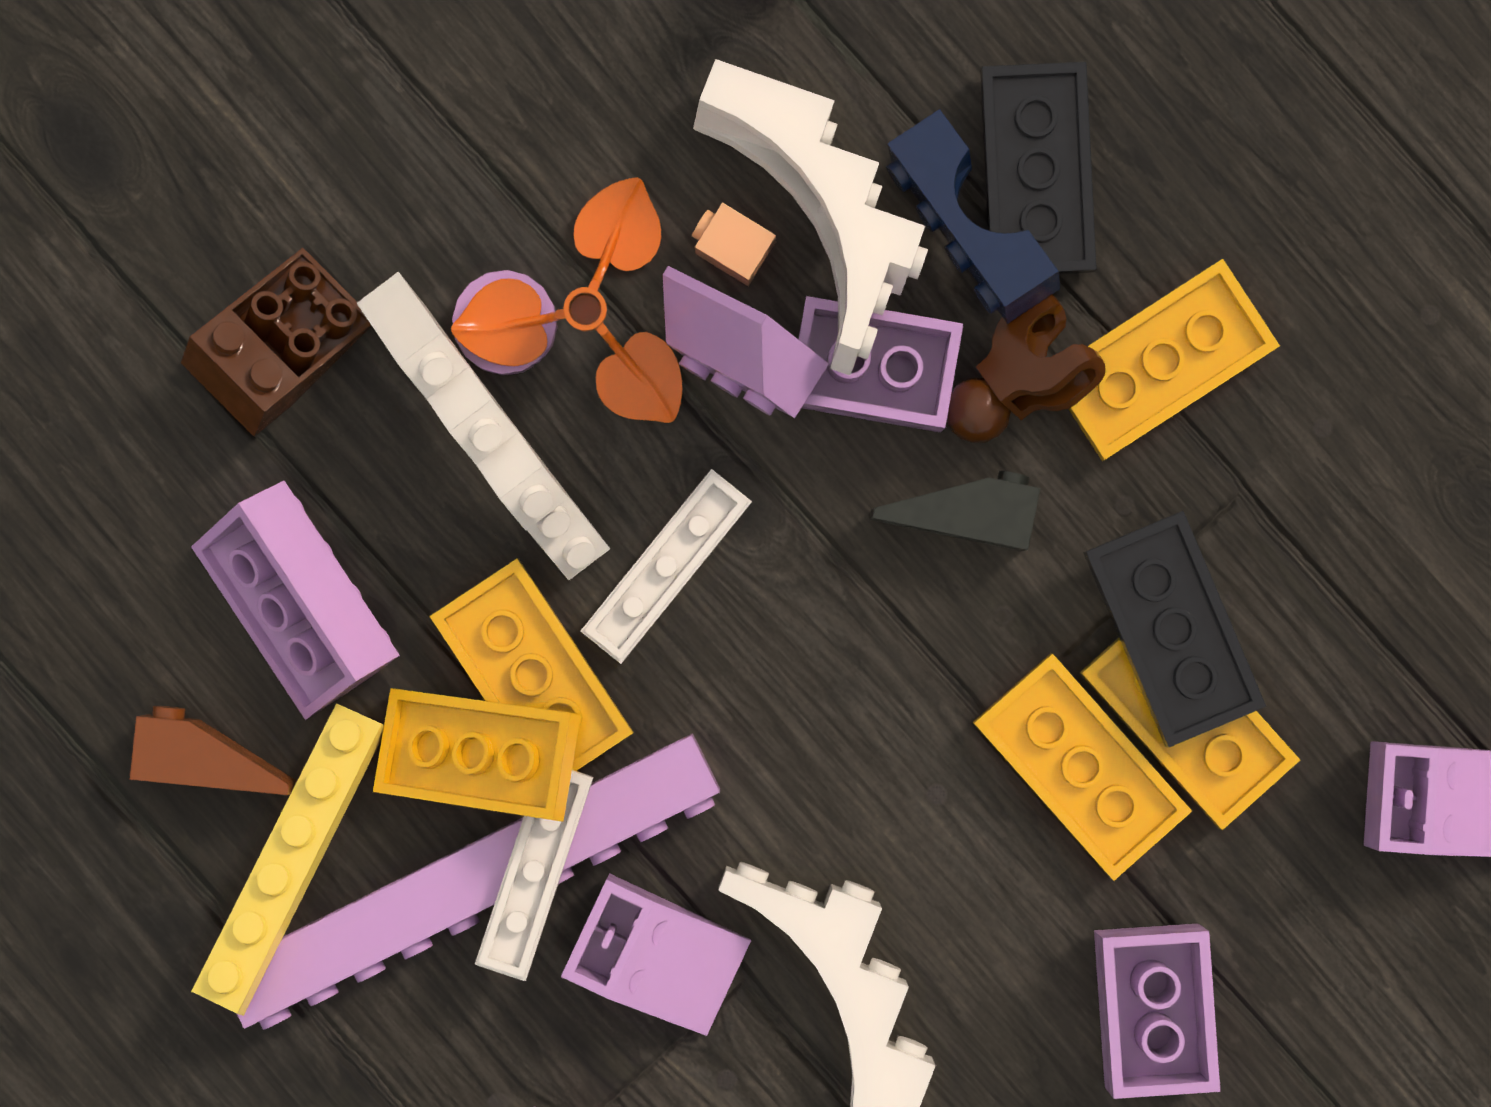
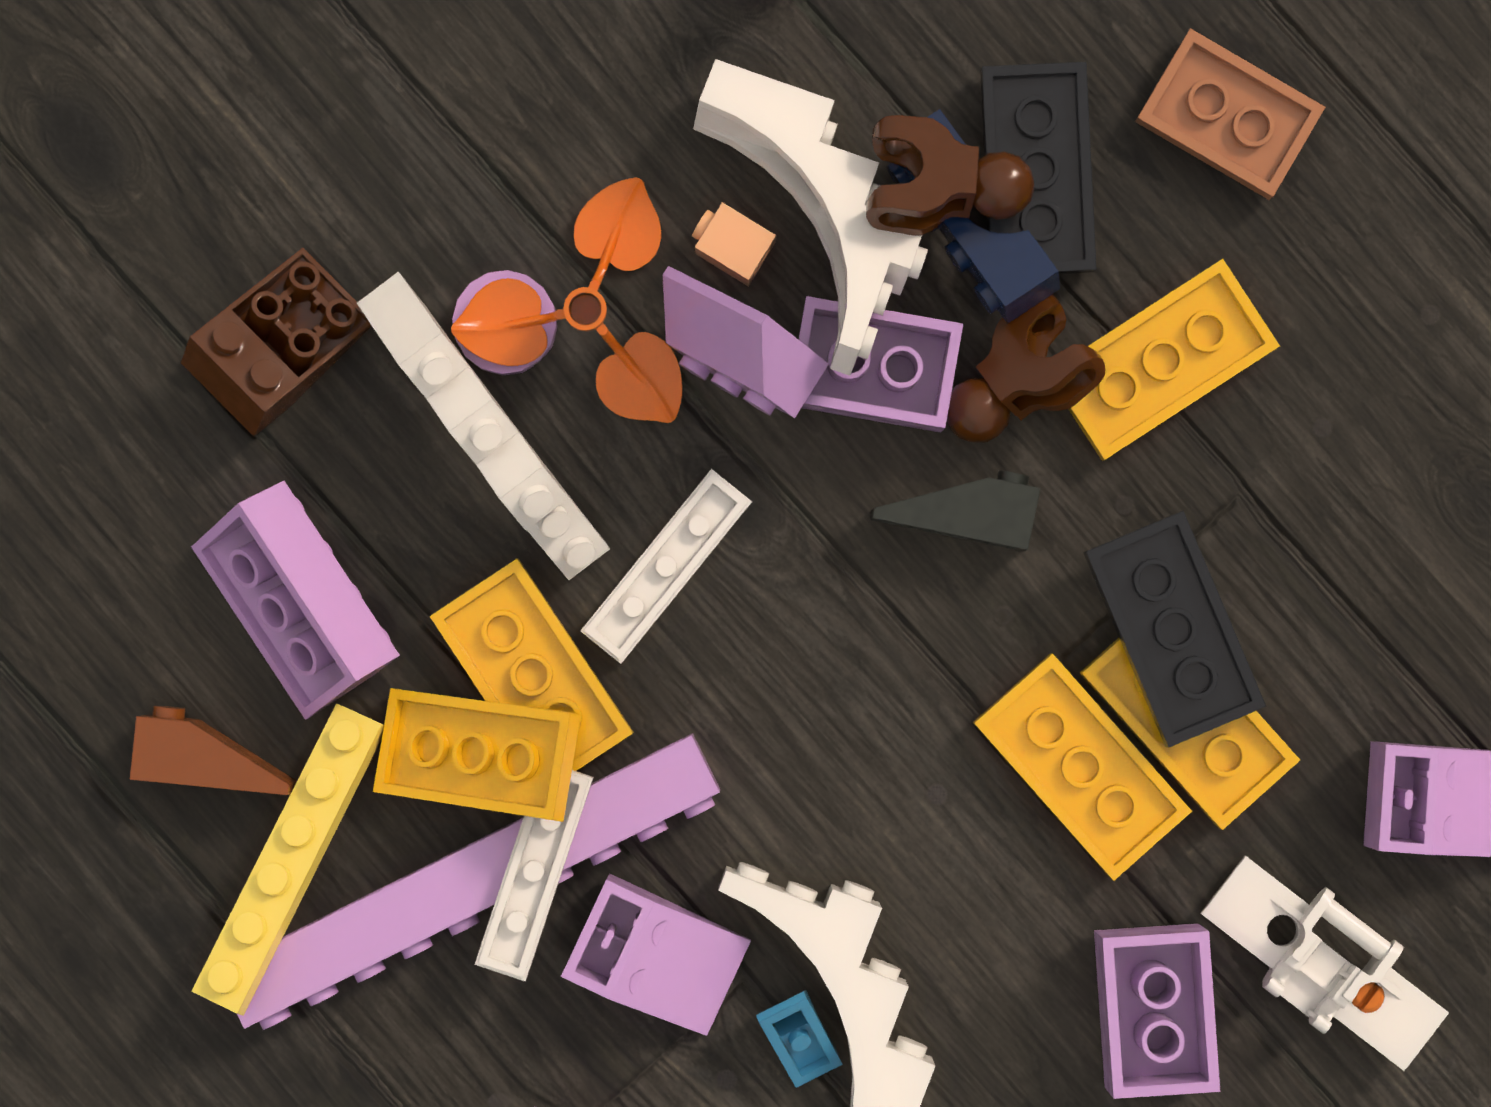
(799, 1038): none -> dark azure slope
(945, 179): none -> reddish brown piece
(1230, 114): none -> nougat plate
(1314, 977): none -> white piece

